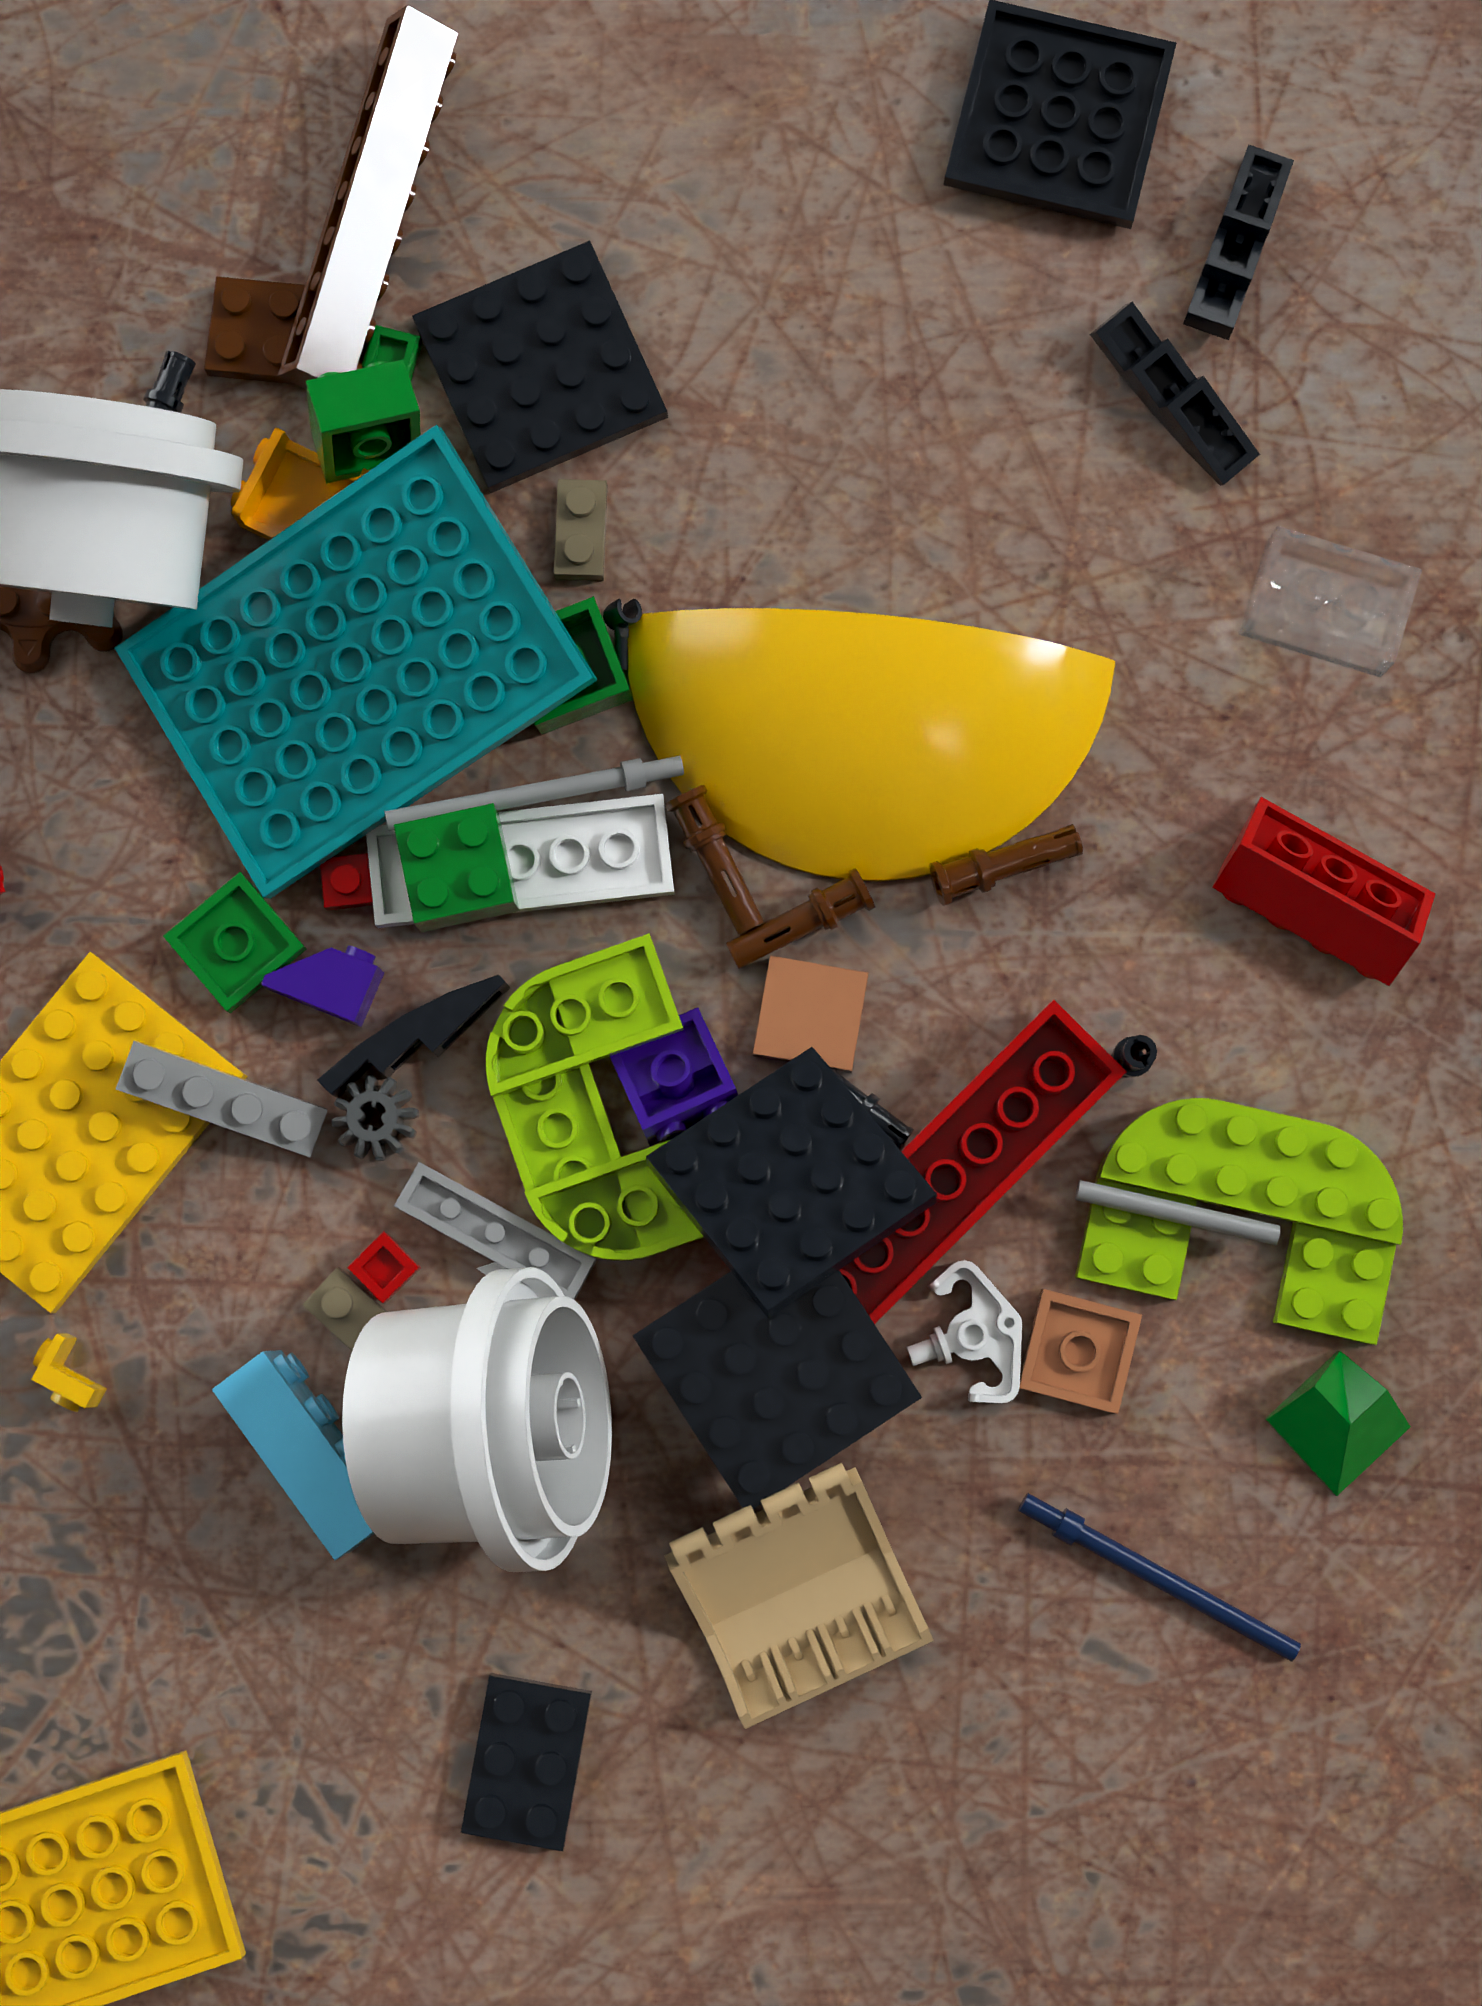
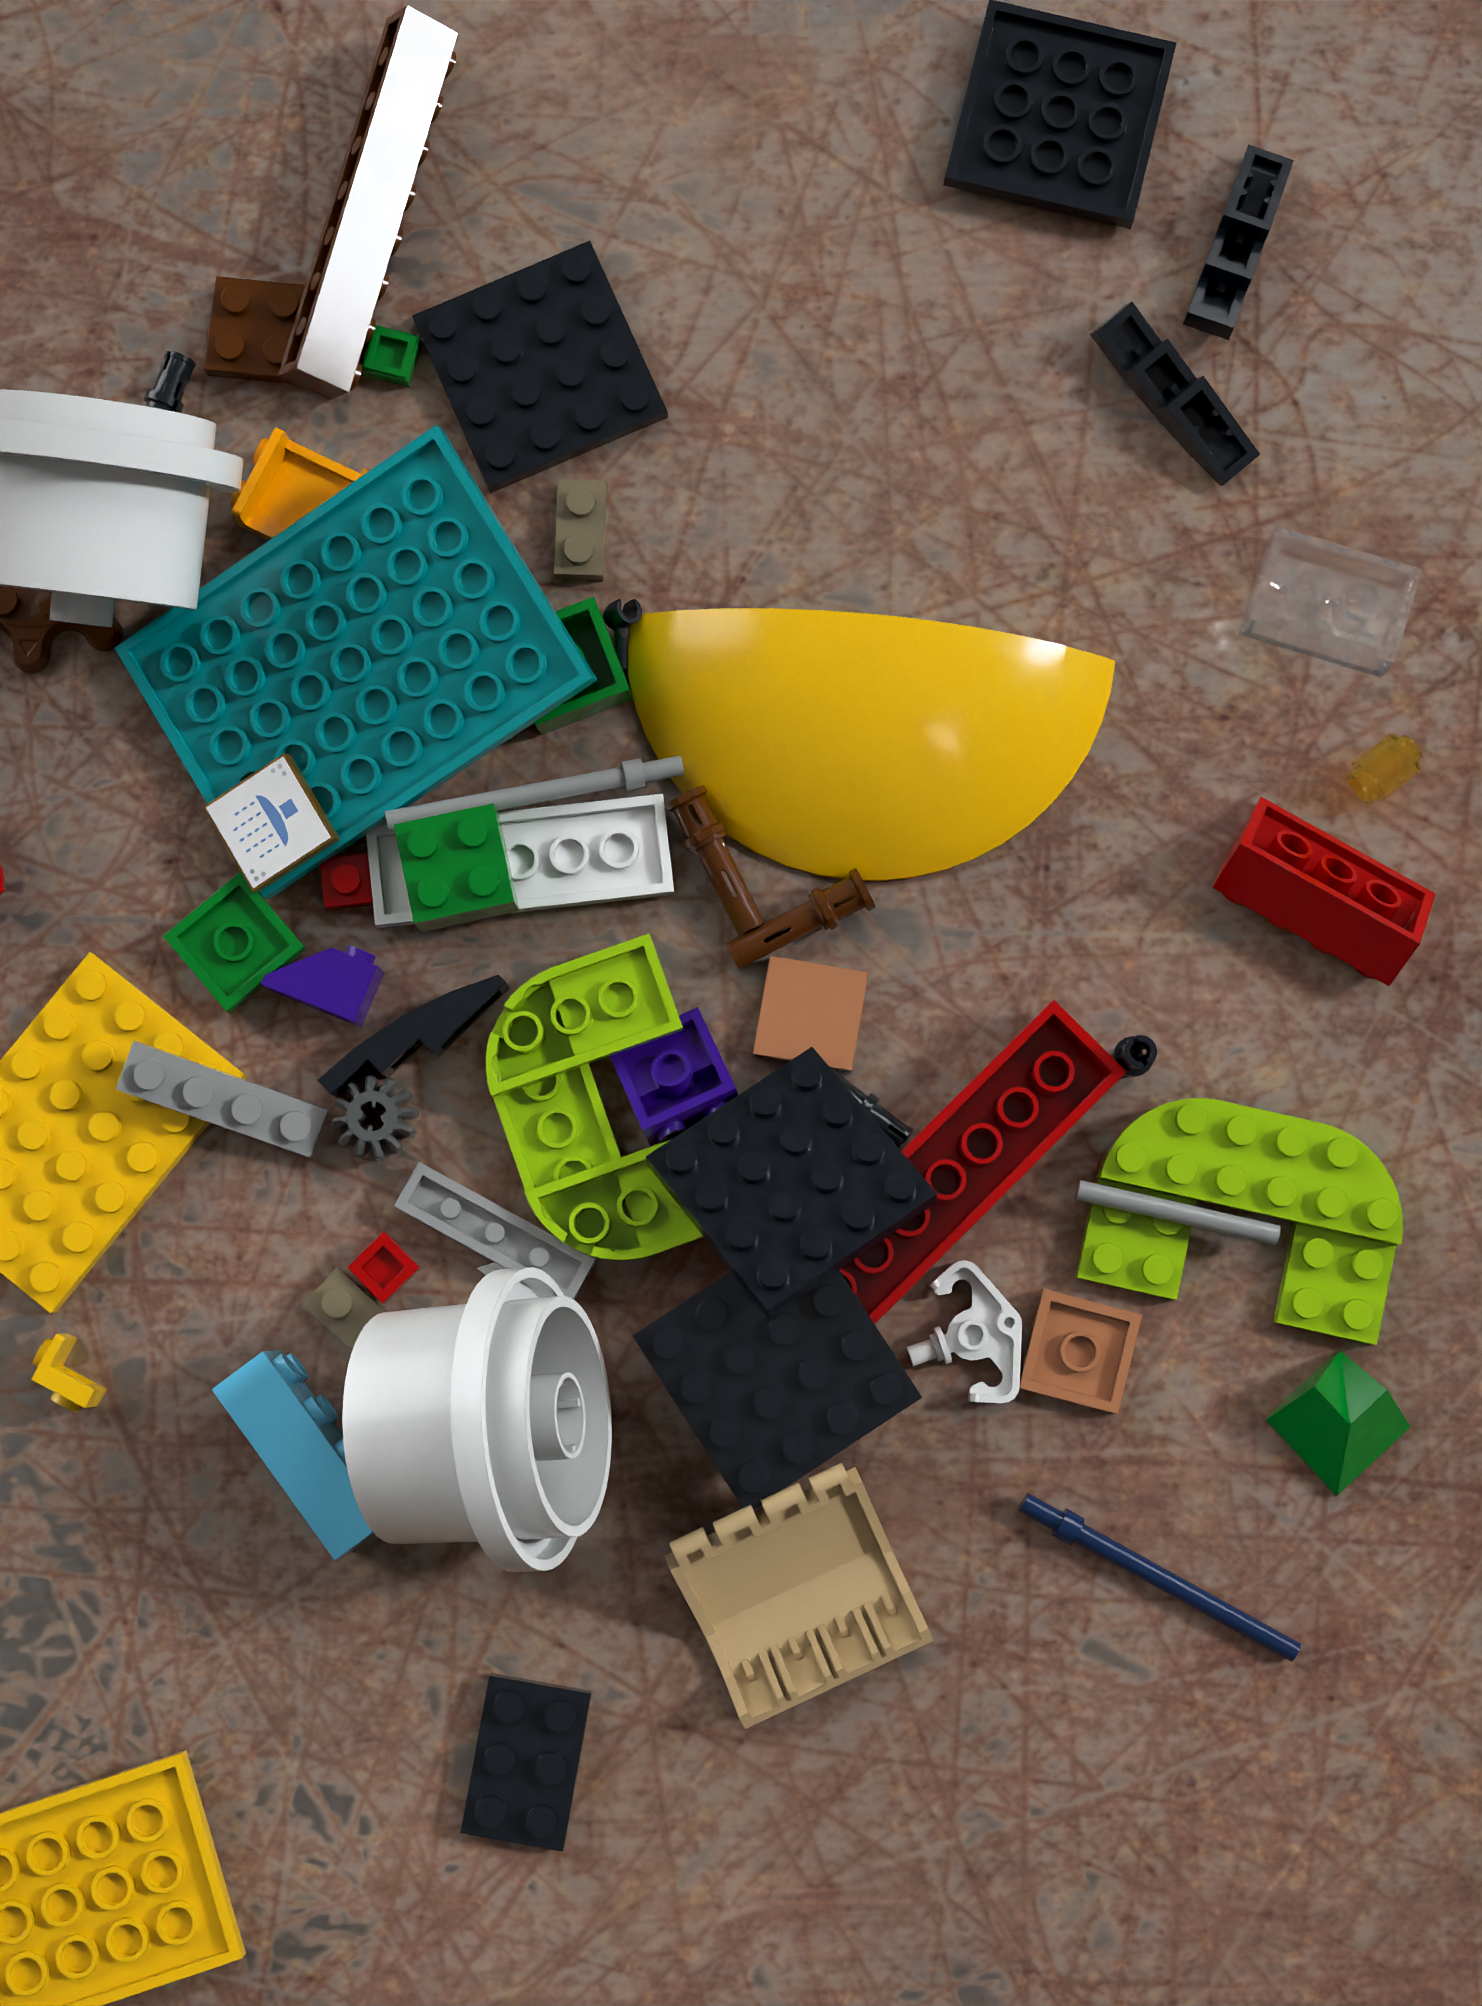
(271, 823): none -> white tile
(361, 417): green brick -> none
(983, 869): reddish brown pin -> none
(1384, 768): none -> clear yellow brick

